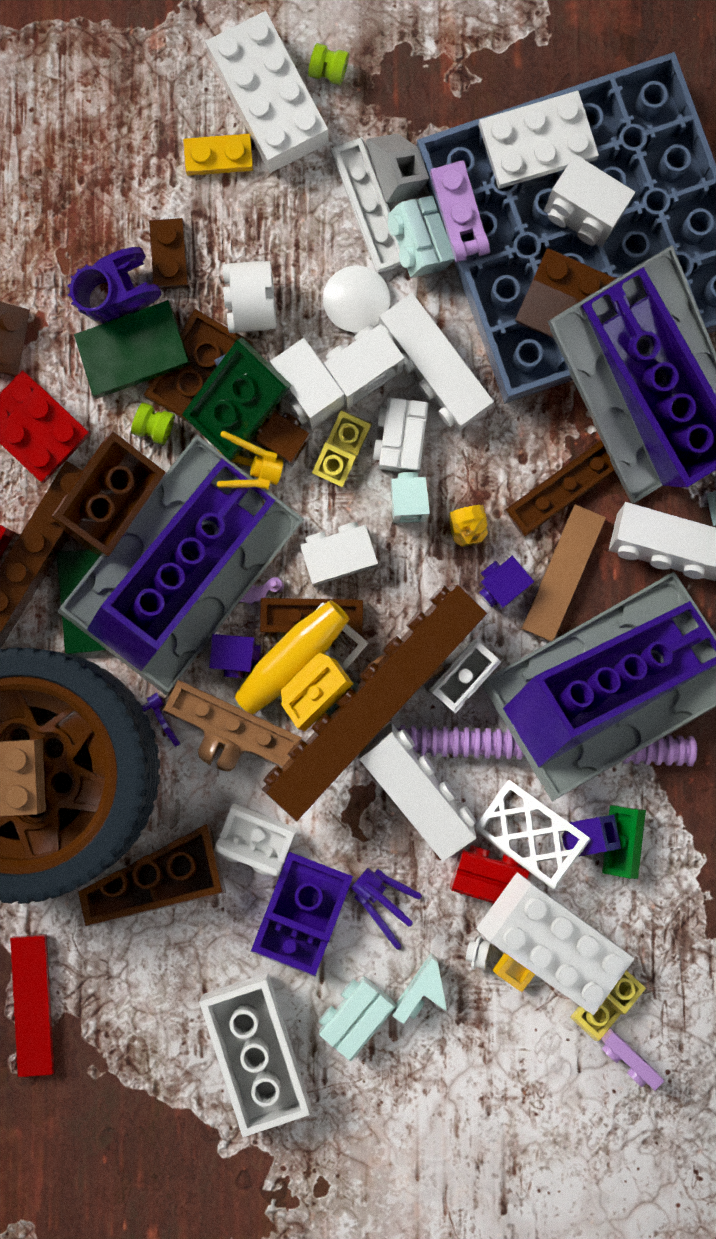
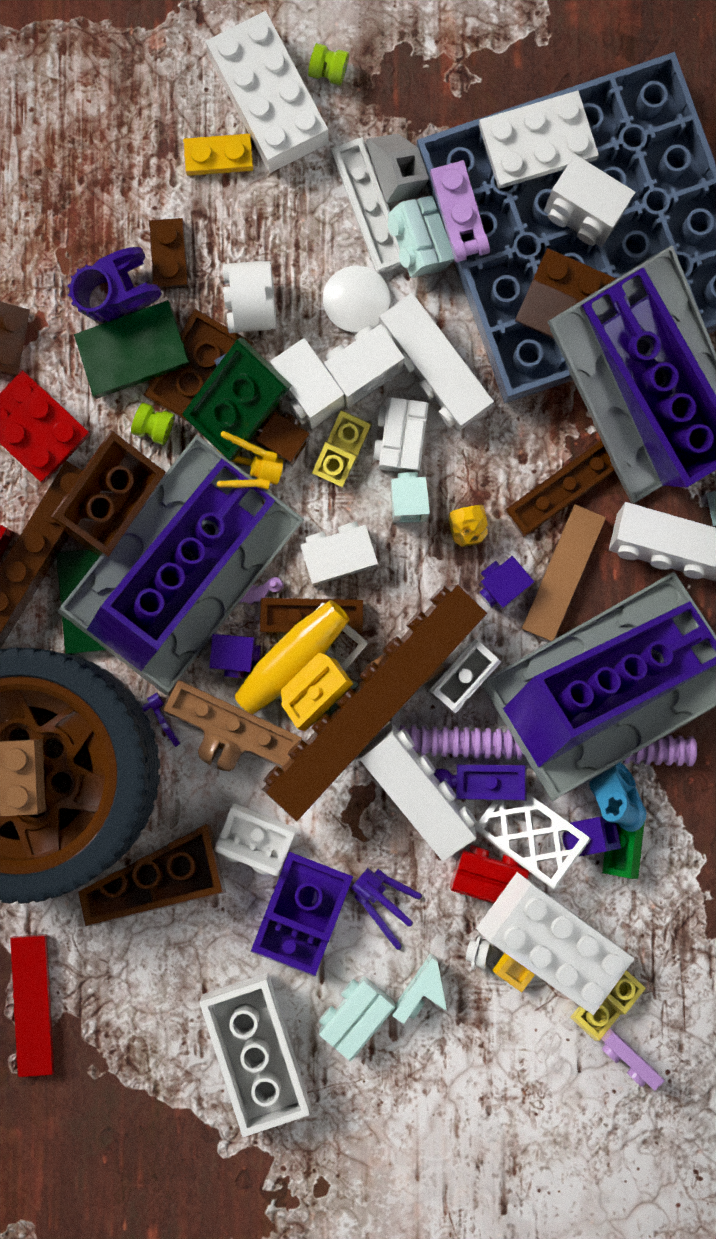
(487, 782): none -> dark purple plate
(619, 798): none -> dark azure piece

